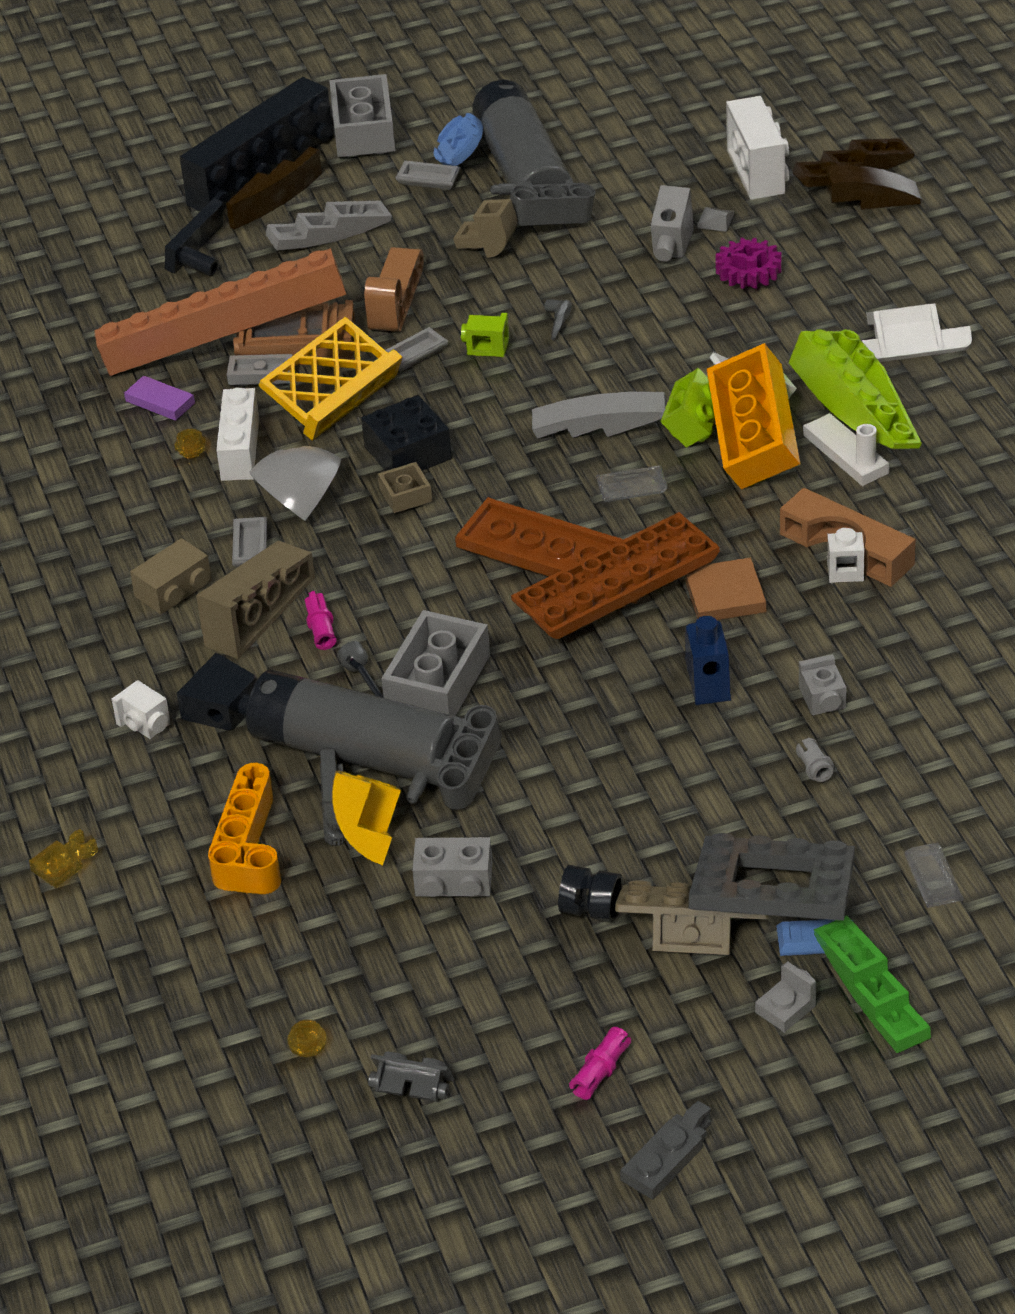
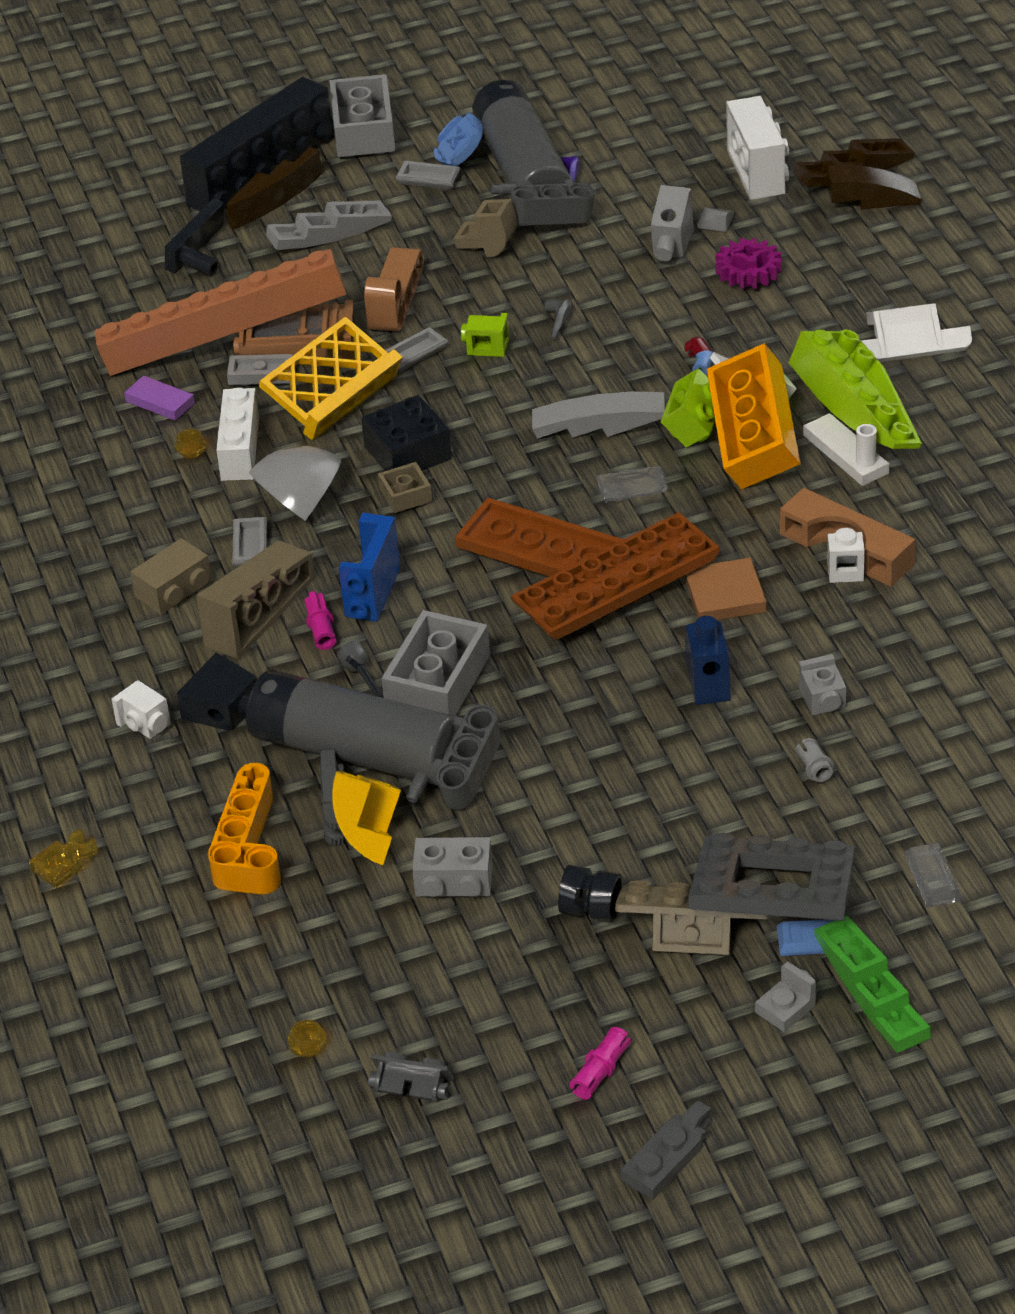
(369, 583): none -> blue panel
(572, 165): none -> dark purple bar
(699, 349): none -> arm

